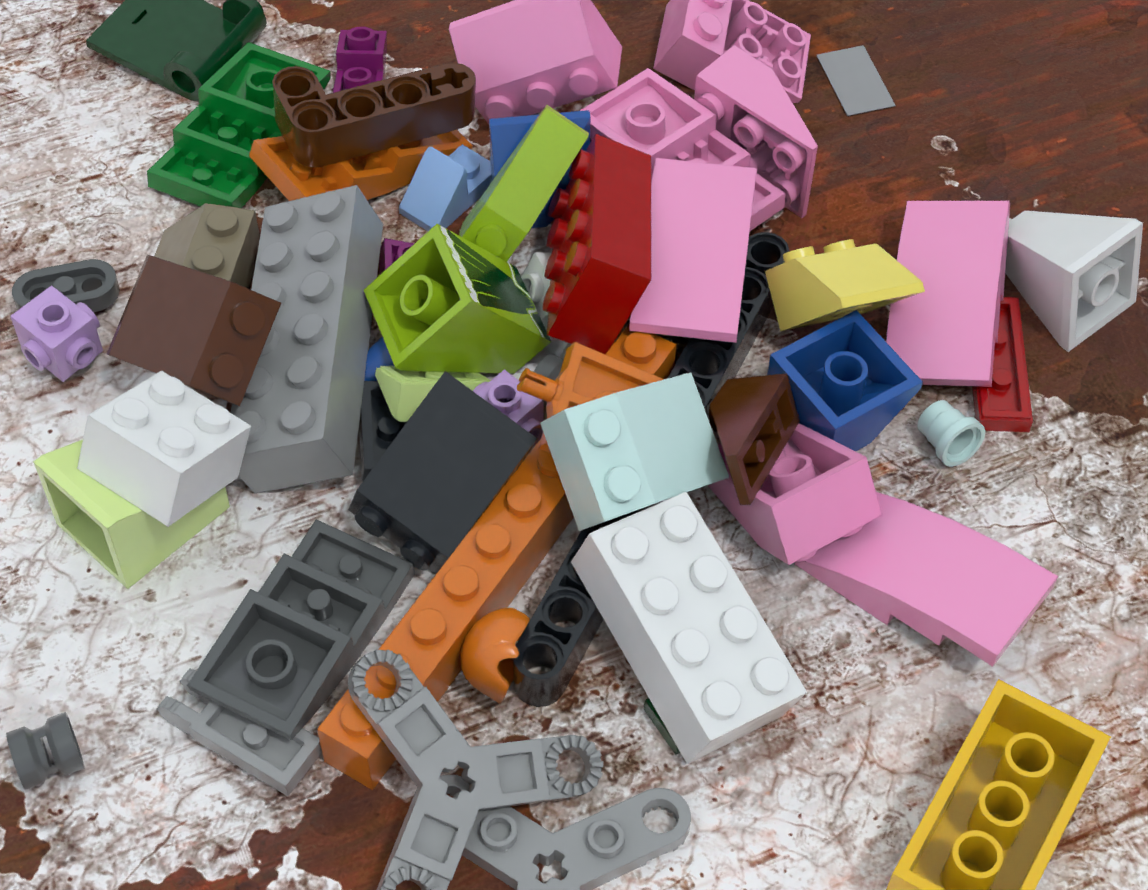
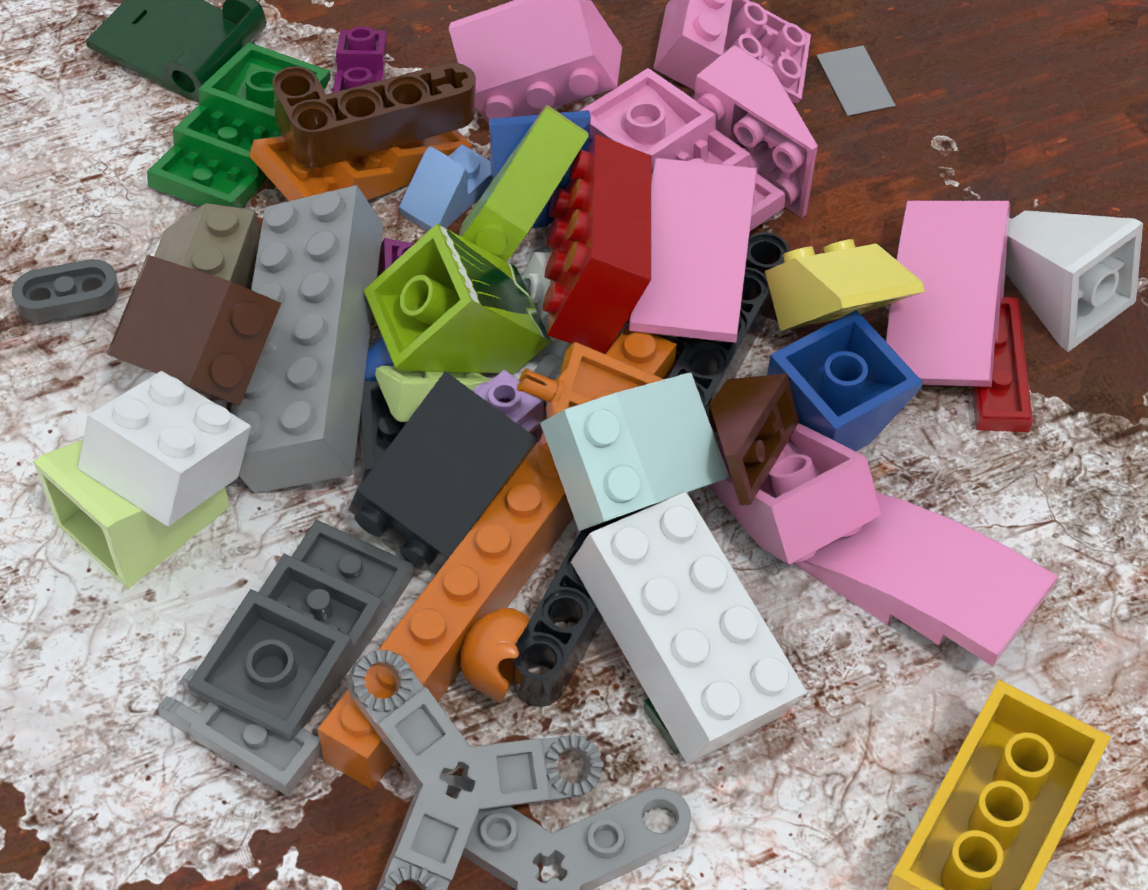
(31, 754): dark grey wheel -> none
(57, 333): lavender brick -> none
(951, 433): light aqua piece -> none

